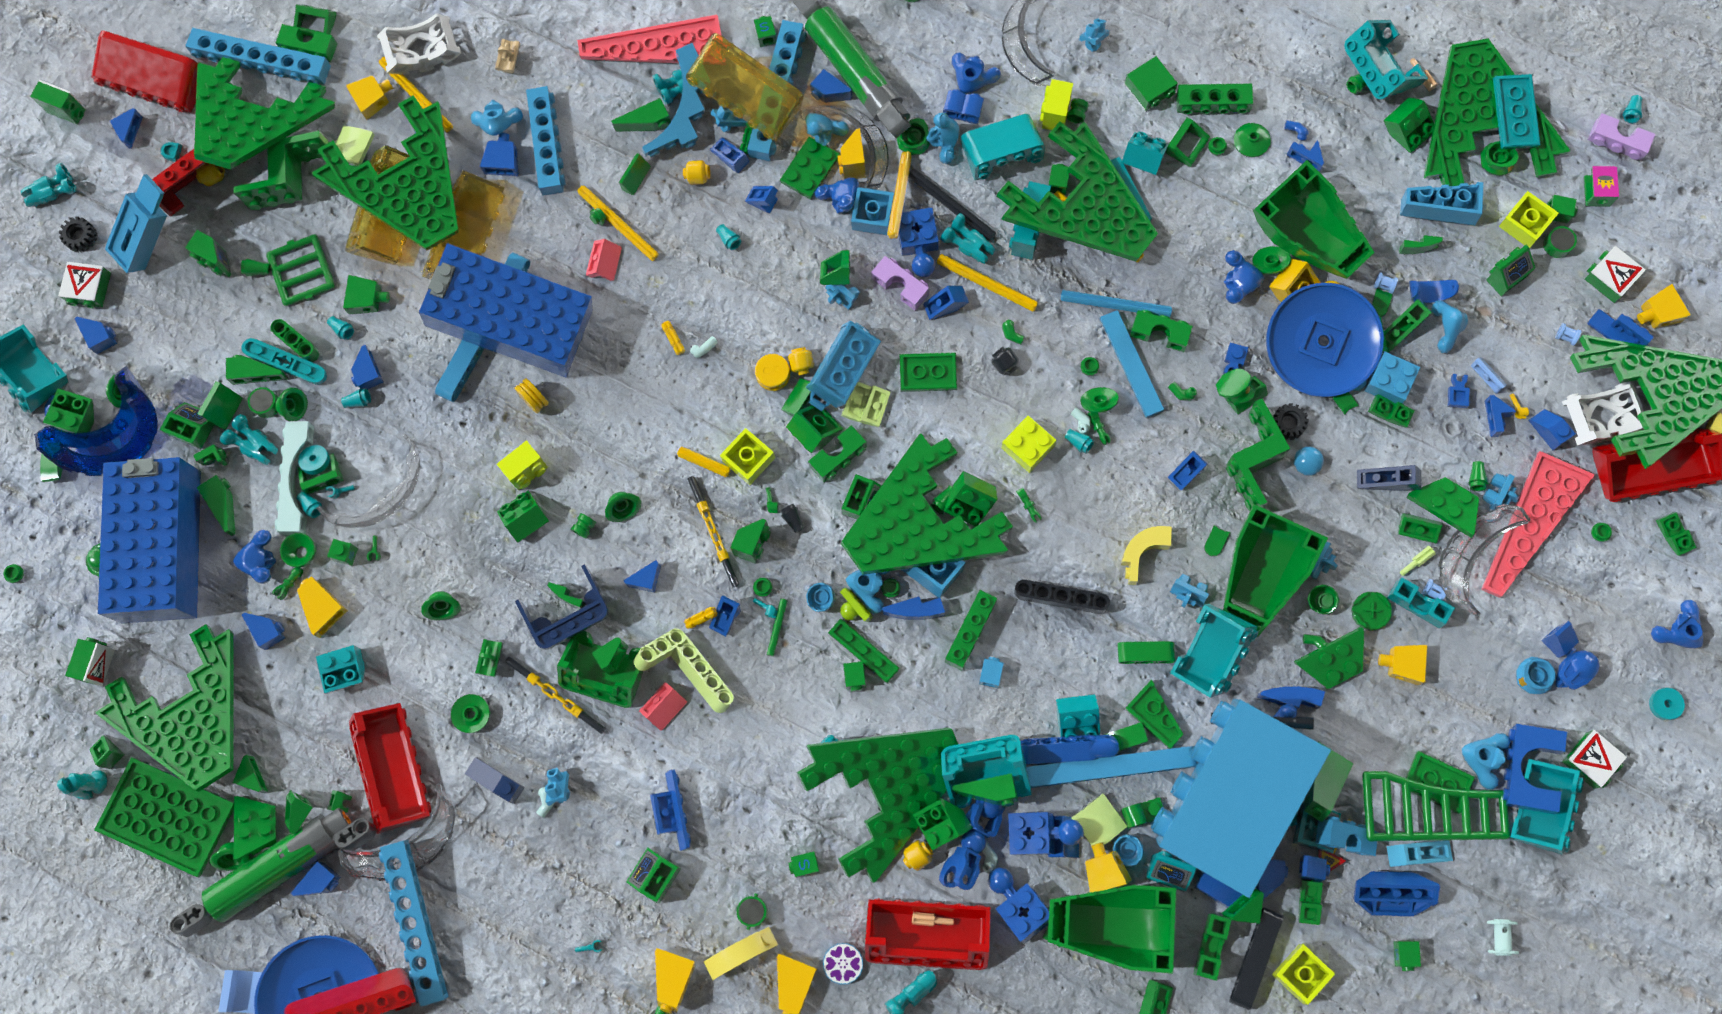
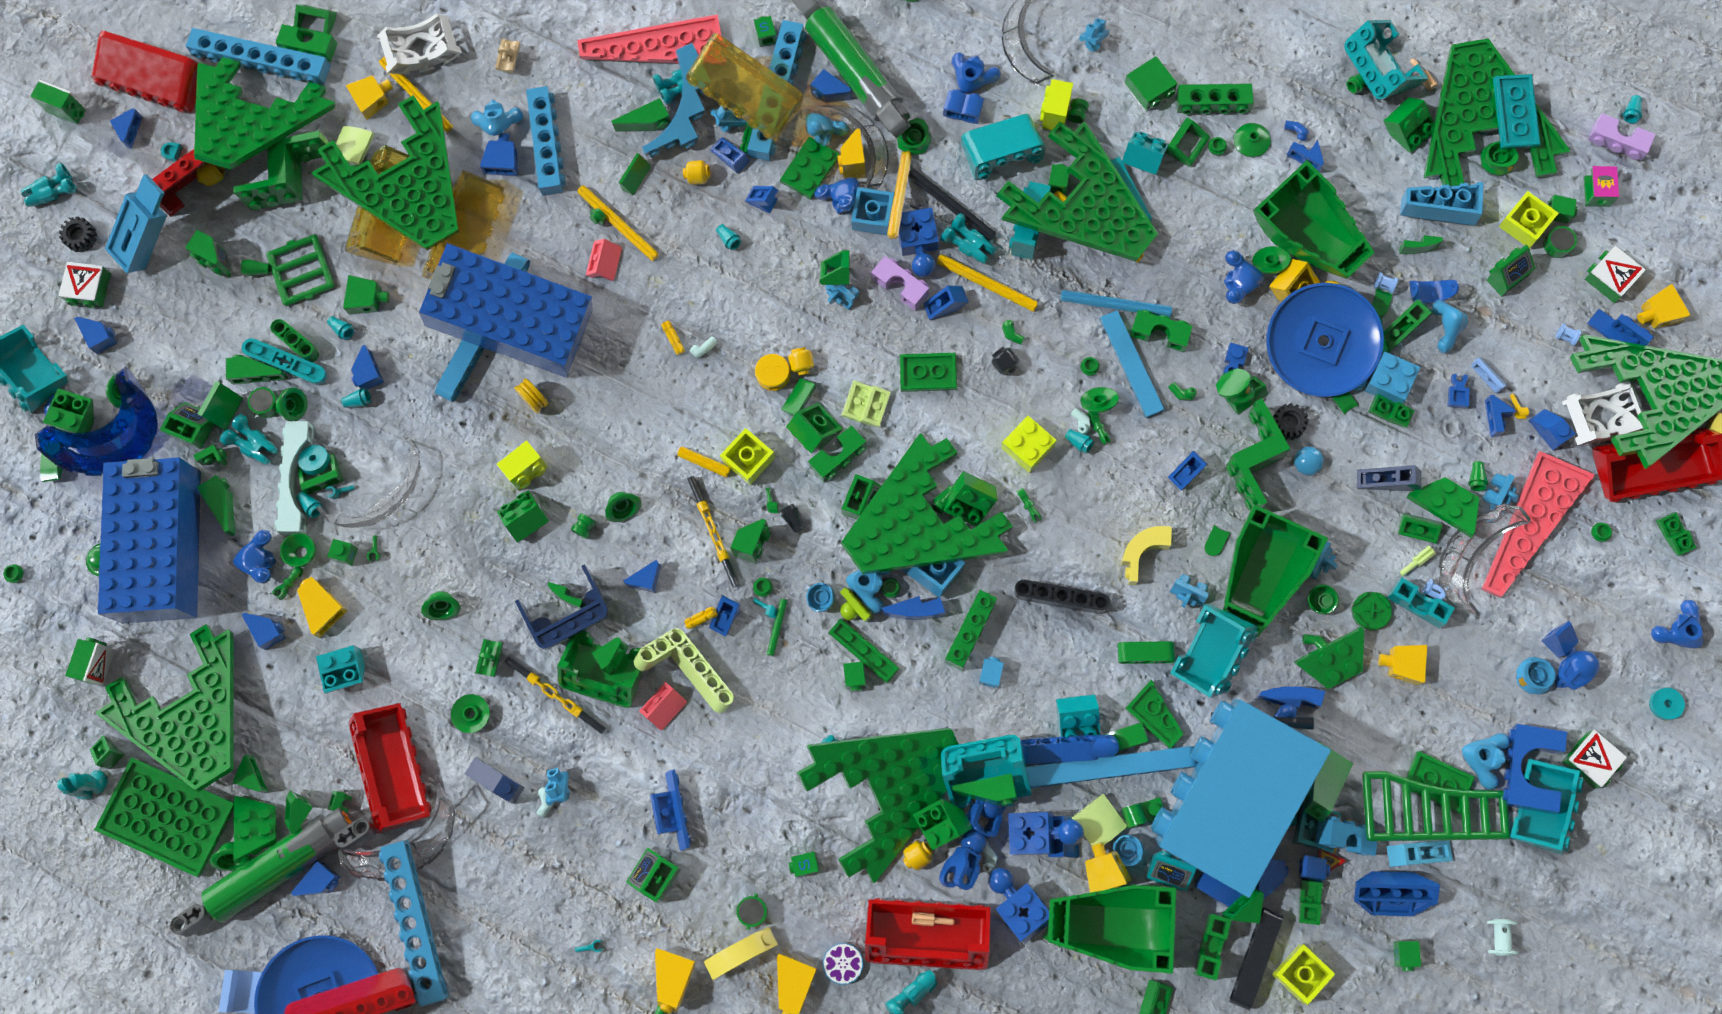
(843, 366): dark azure container -> none
(944, 135): dark azure head -> none

